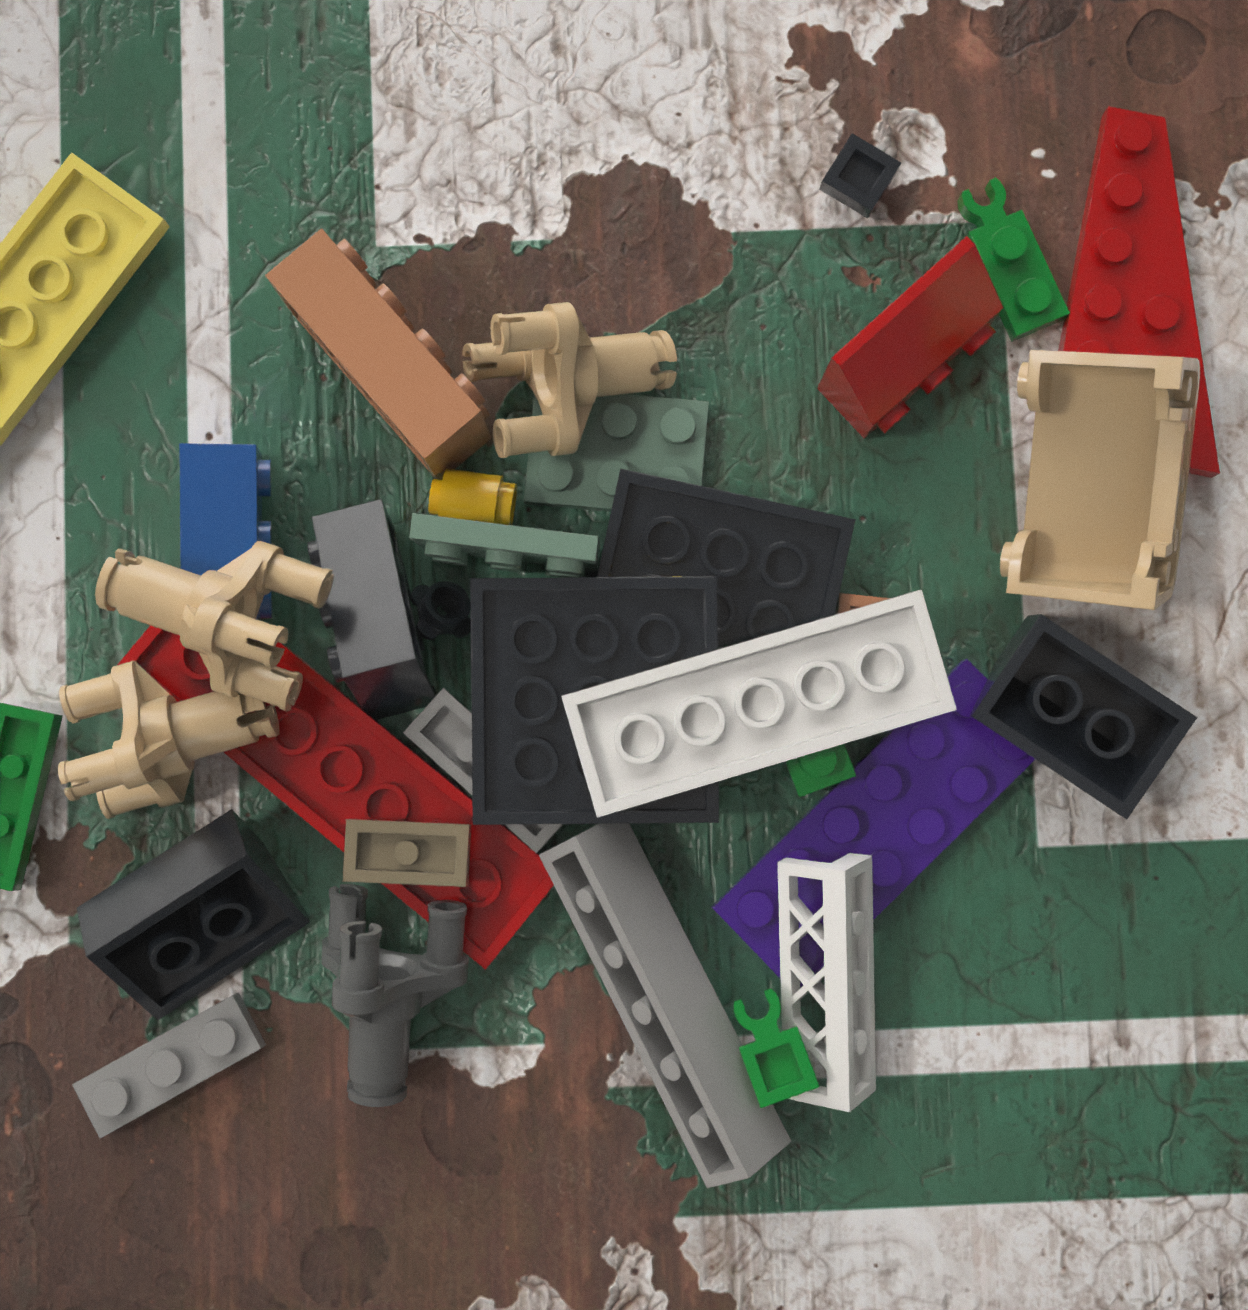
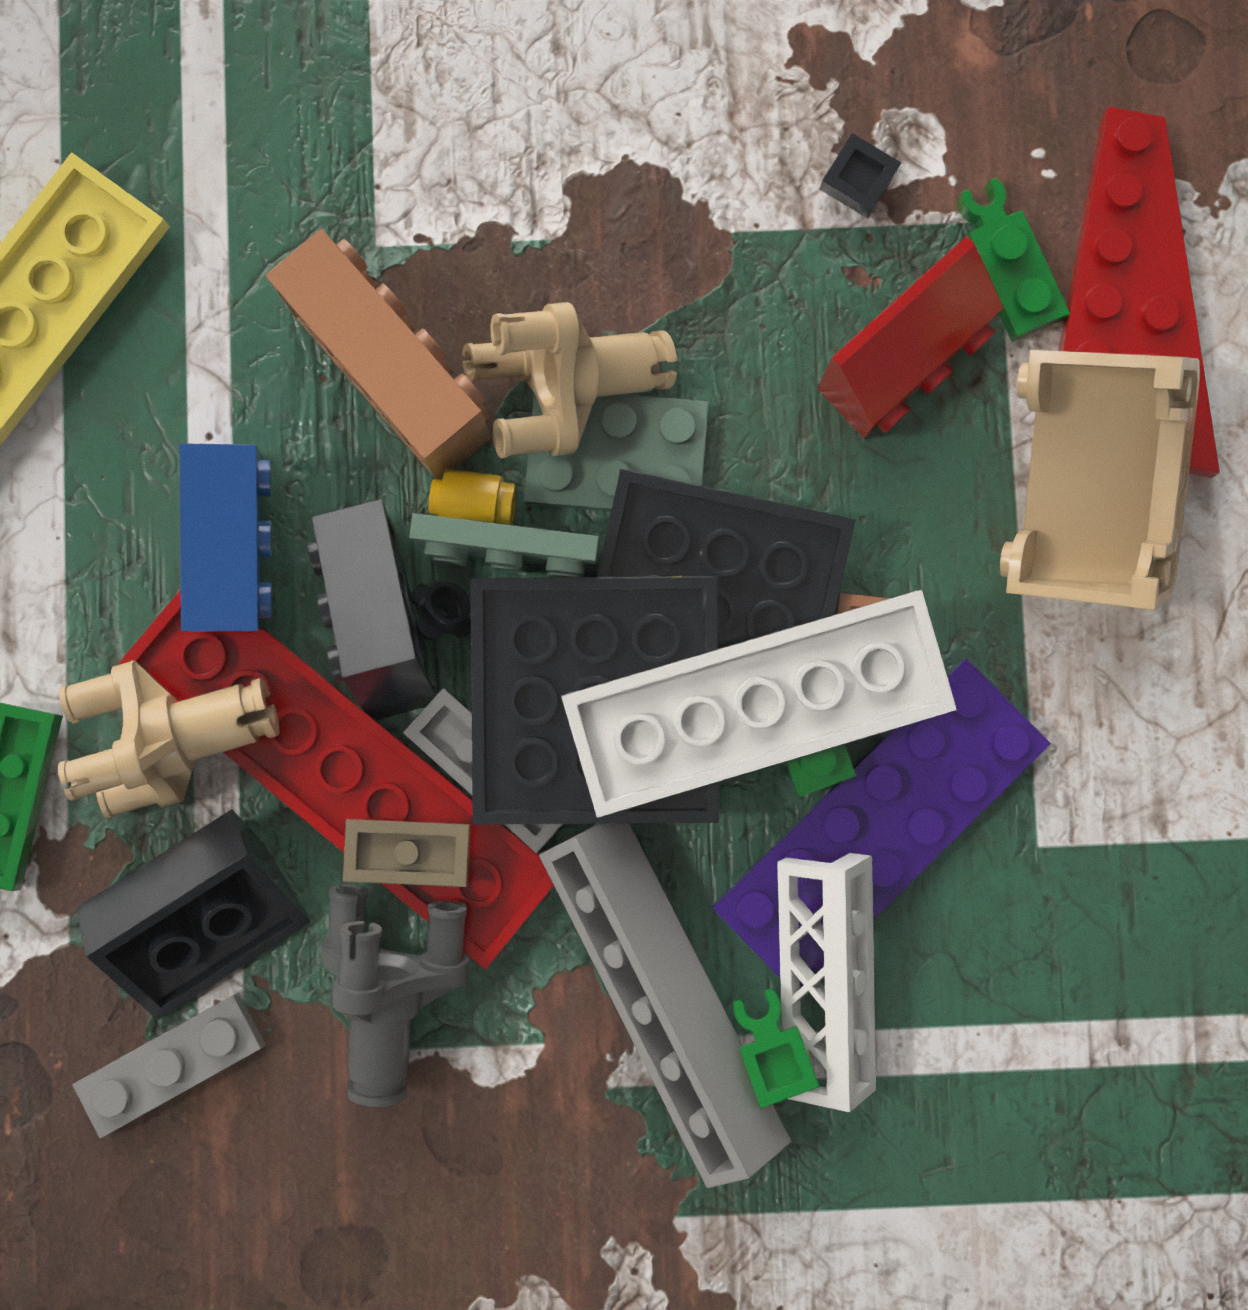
(219, 613): tan wheel -> none
(1081, 714): black slope -> none

